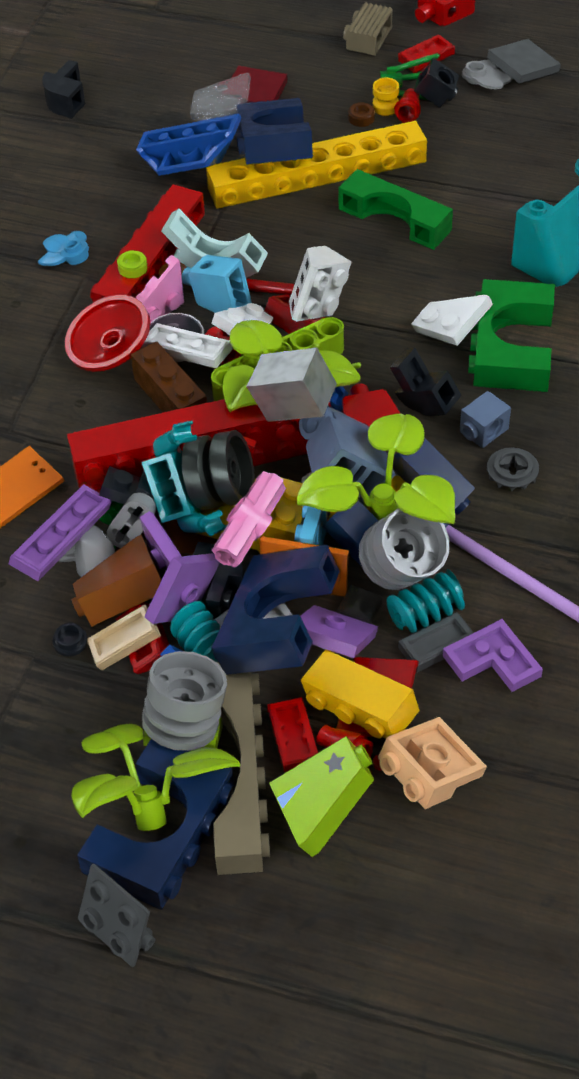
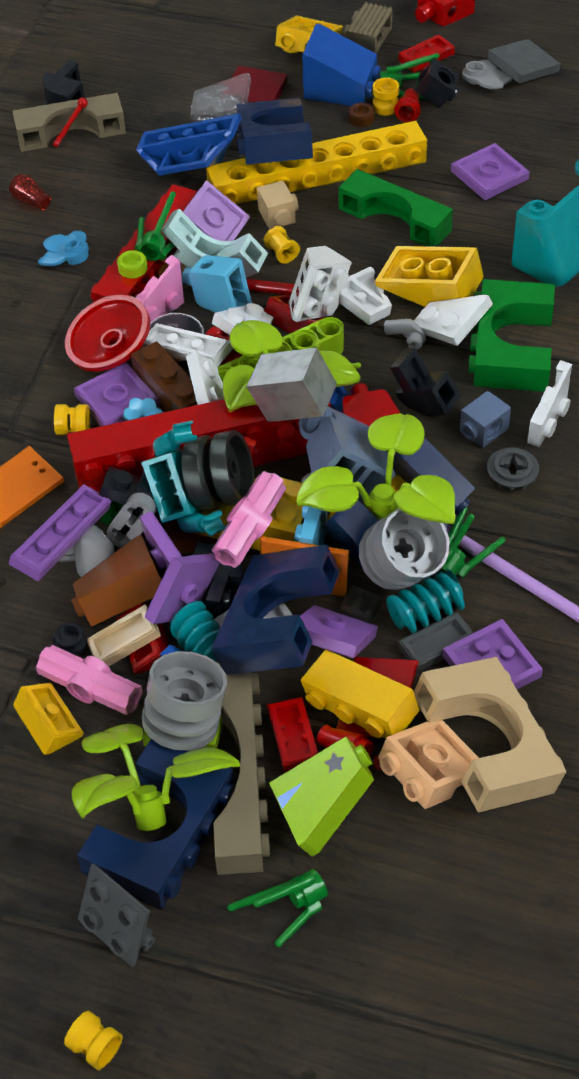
(28, 191): none -> clear red cone
(40, 124): none -> dark tan arch
(46, 717): none -> yellow slope
(71, 419): none -> yellow wheel
(82, 103): none -> red hinge
(89, 679): none -> bright pink piece
(93, 1040): none -> yellow wheel
(111, 393): none -> medium lavender plate
(140, 408): none -> medium azure plant
(153, 242): none -> green plant
(205, 378): none -> white wing
(216, 214): none -> lavender tile
(277, 204): none -> tan brick
(279, 242): none -> yellow bush
(295, 33): none -> yellow plate
(302, 890): none -> green plant
(337, 69): none -> blue slope
(364, 298): none -> white wing
(412, 332): none -> light grey arm
(431, 273): none -> yellow slope
(456, 557): none -> green plant
(488, 692): none -> tan arch
(489, 171): none -> medium lavender plate
(552, 405): none -> white wing

